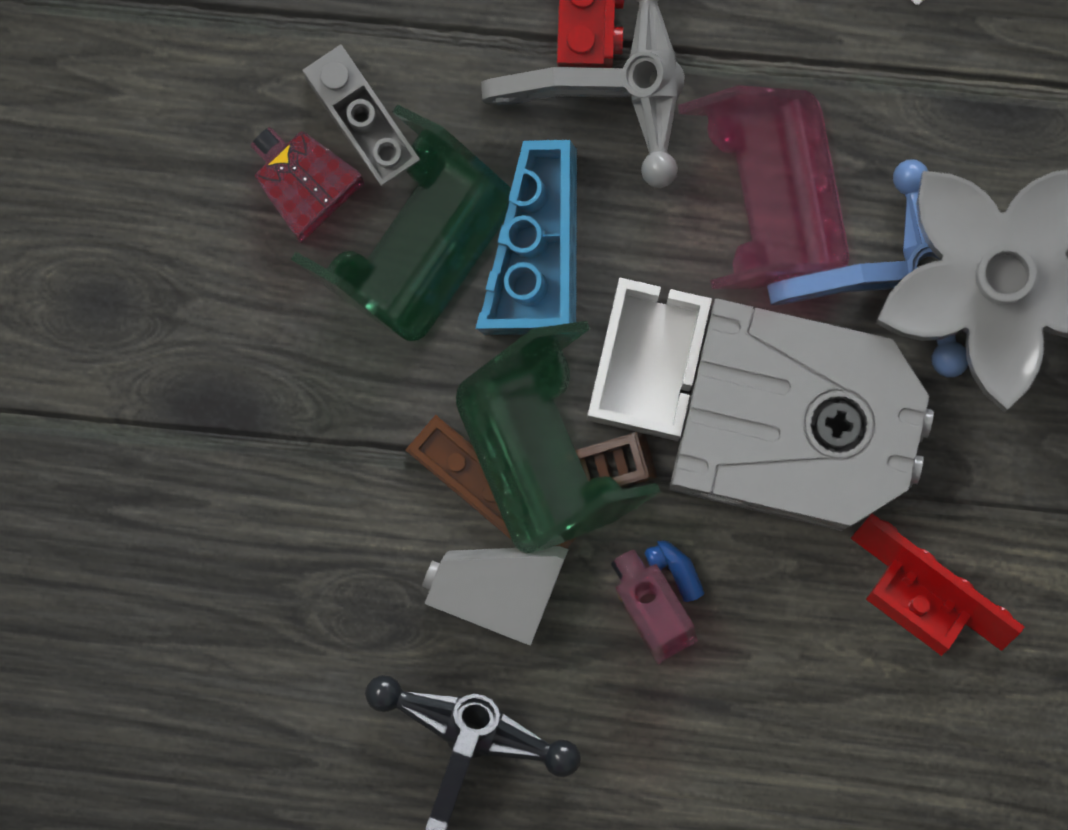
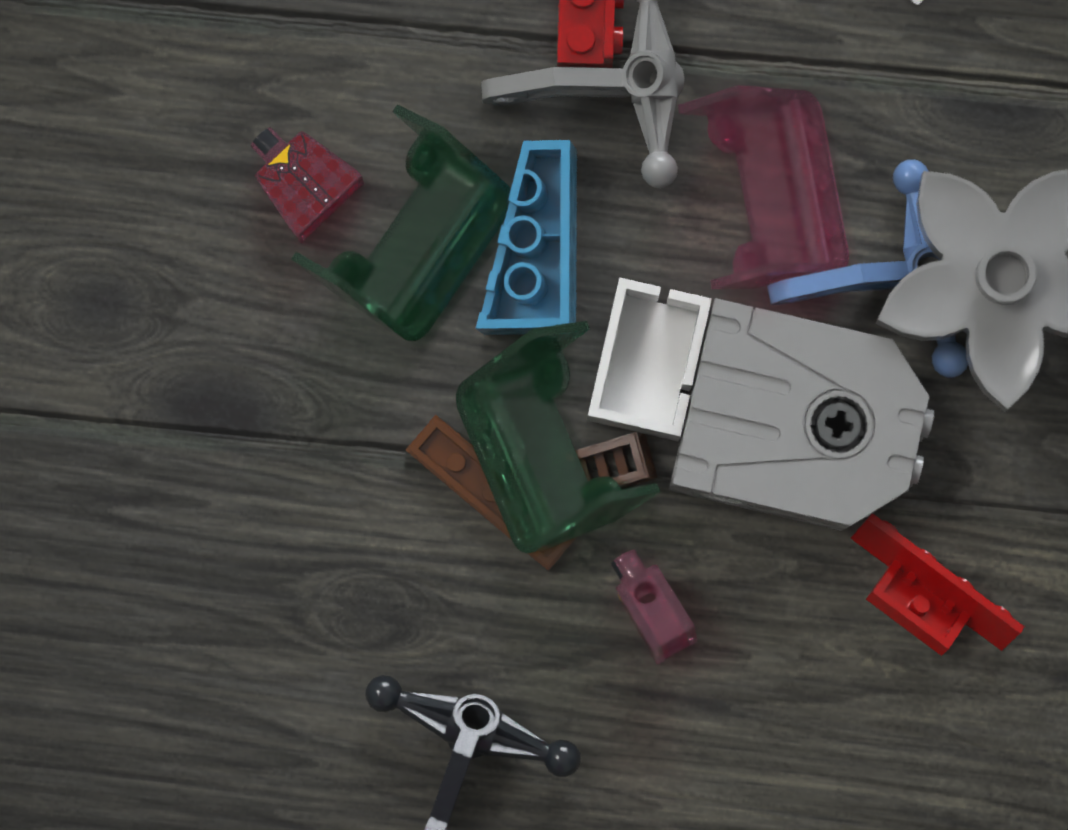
(360, 115): light grey slope -> none
(496, 587): light grey slope -> none
(680, 566): blue arm -> none

